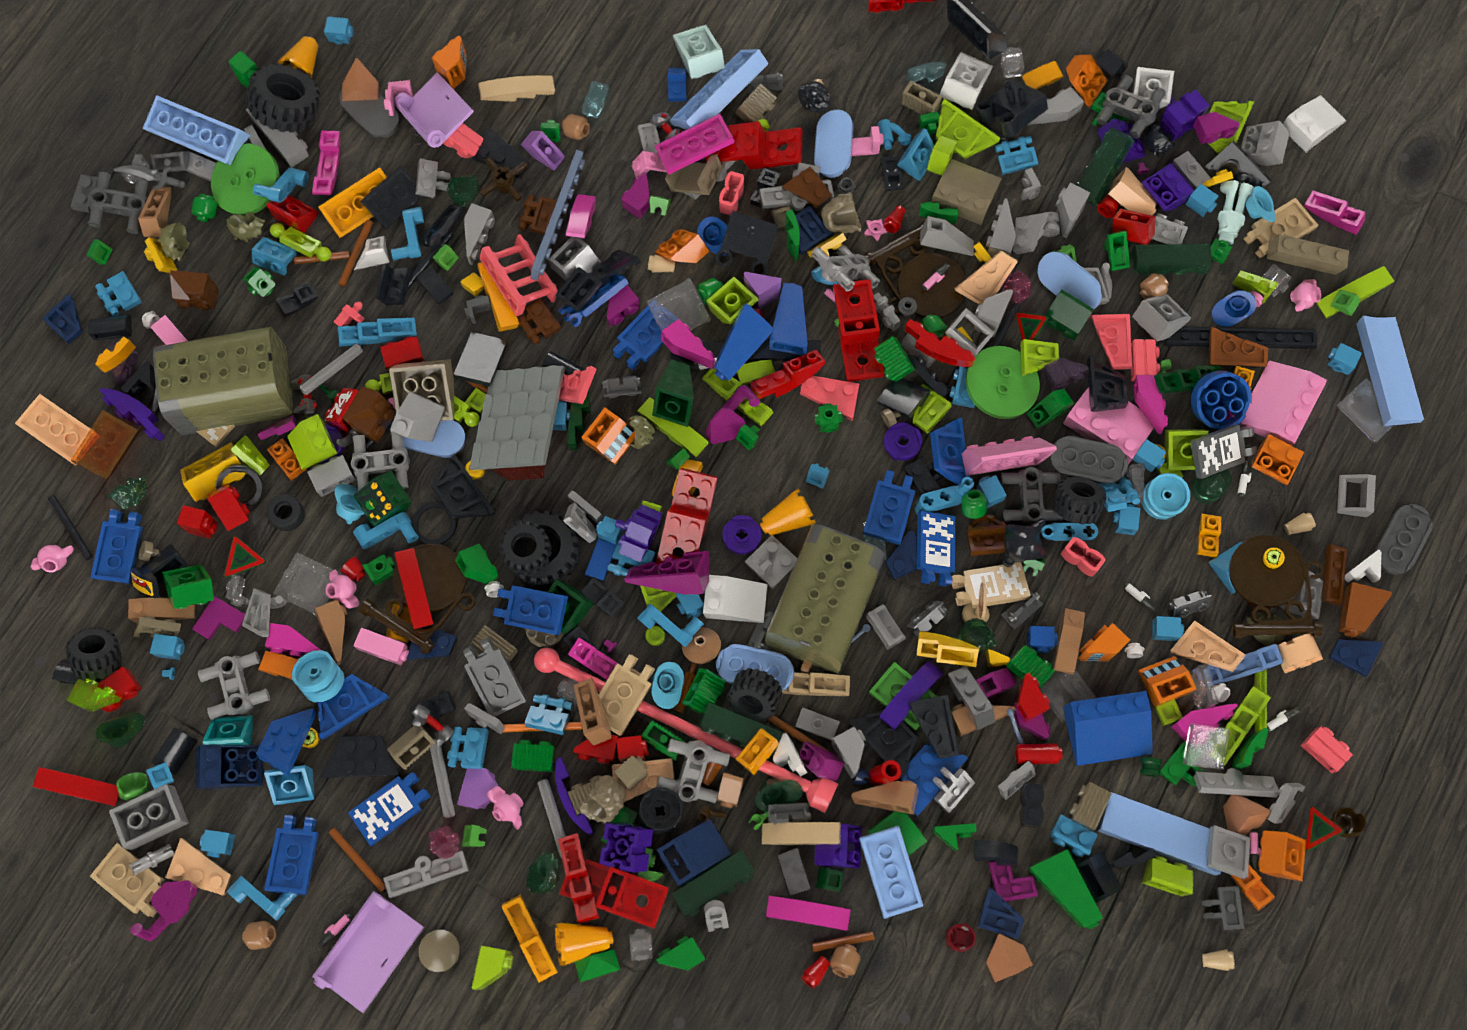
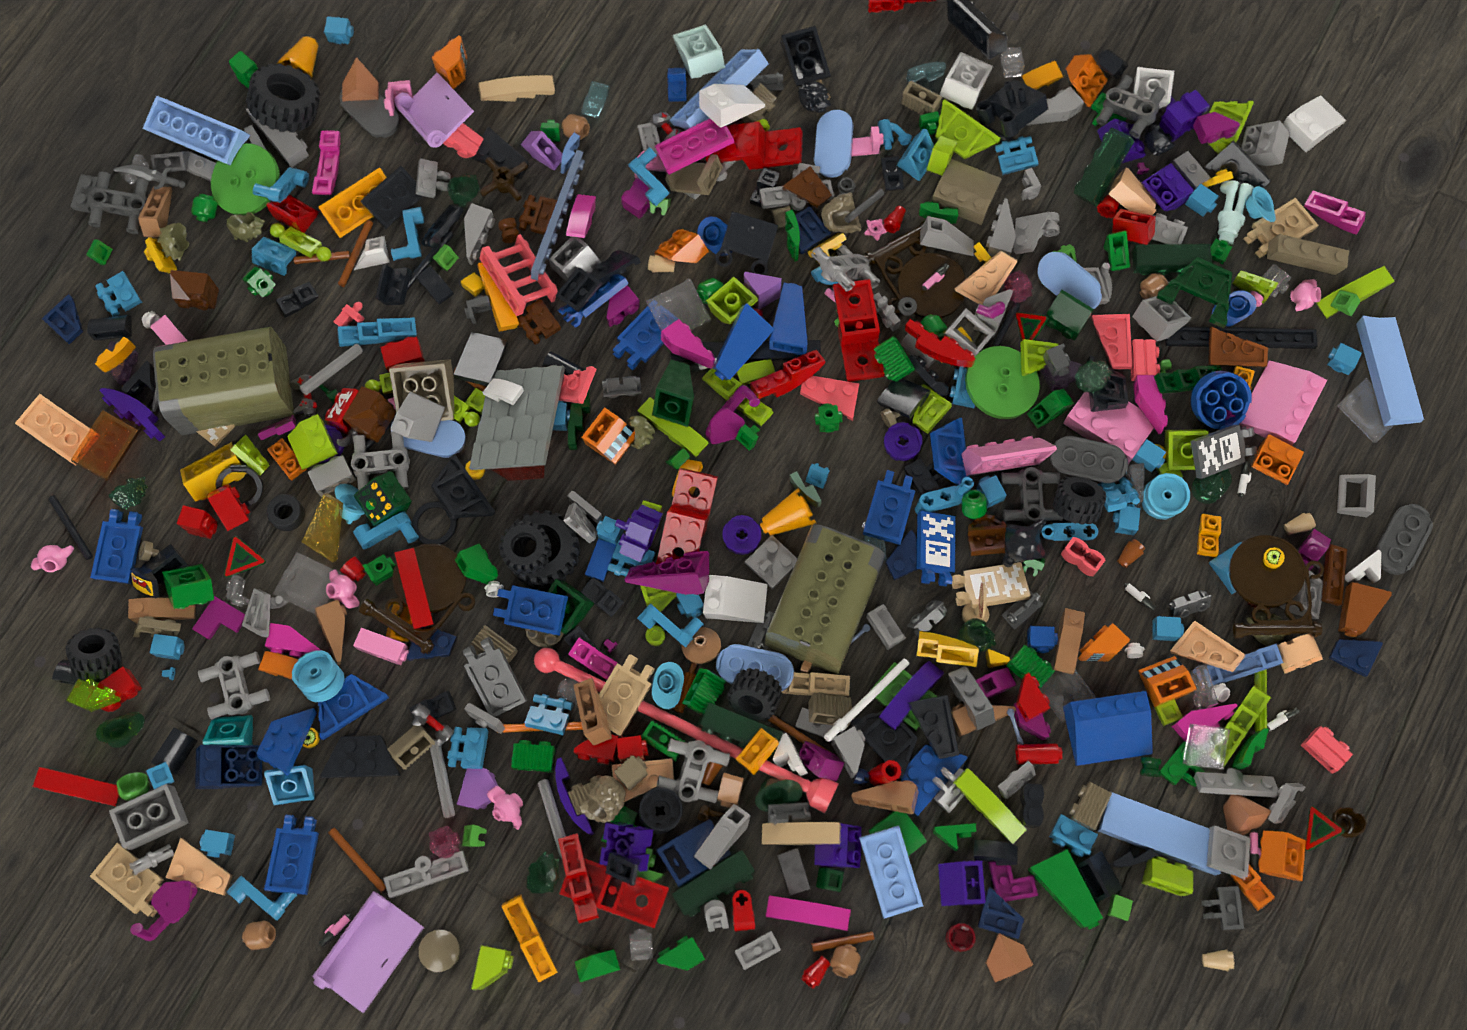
(325, 528): none -> clear yellow wing
(388, 808): blue tile -> none
(503, 390): none -> white slope
(508, 229): none -> reddish brown wheel
(568, 153): none -> medium blue slope
(580, 941): light orange cone -> none
(623, 868): none -> black slope
(657, 191): none -> dark azure beam
(723, 836): none -> light grey slope
(728, 103): none -> white slope
(731, 193): coral brick -> none
(743, 915): none -> red piece
(757, 950): none -> light grey plate
(759, 819): bright green hand -> none
(805, 56): none -> black slope
(808, 492): none -> sand green slope
(828, 708): none -> dark tan brick
(841, 724): none -> white bar
(861, 208): none -> dark grey bar
(961, 883): none -> dark purple slope
(989, 805): none -> lime slope
(992, 311): none -> magenta arm
(1057, 361): none -> dark grey brick
(1070, 205): light grey slope -> none
(1093, 376): none -> clear green hair
(1120, 907): none -> bright green slope
(1131, 552): none -> dark orange cone
(1206, 282): none -> dark green wing
(1314, 547): none -> magenta slope

